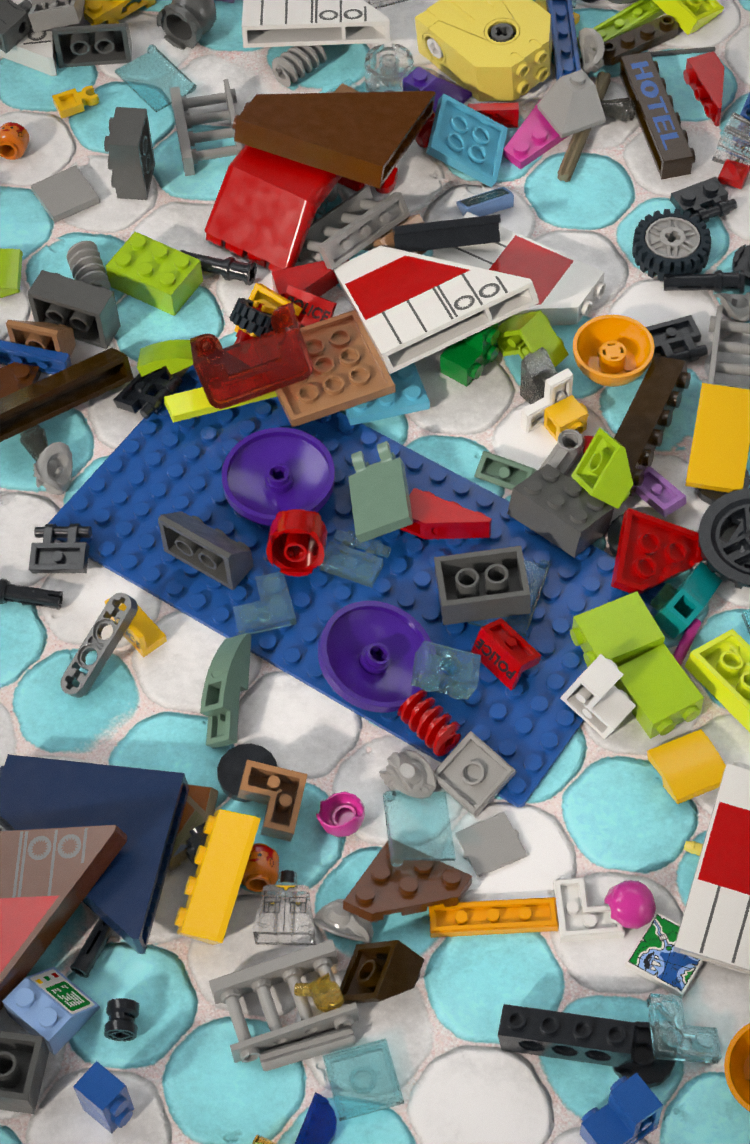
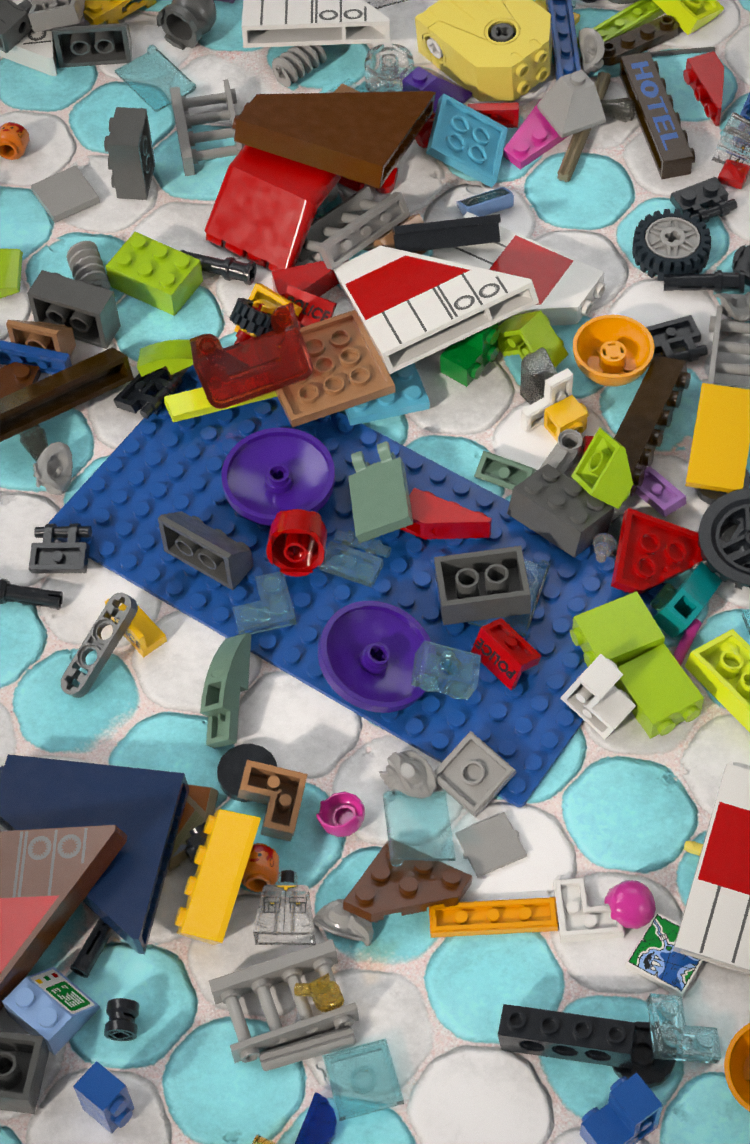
(71, 102): yellow plate -> none
(380, 972): dark brown slope -> none
(429, 724): red piece -> none
(604, 545): none -> clear hair
(688, 766): yellow slope -> none

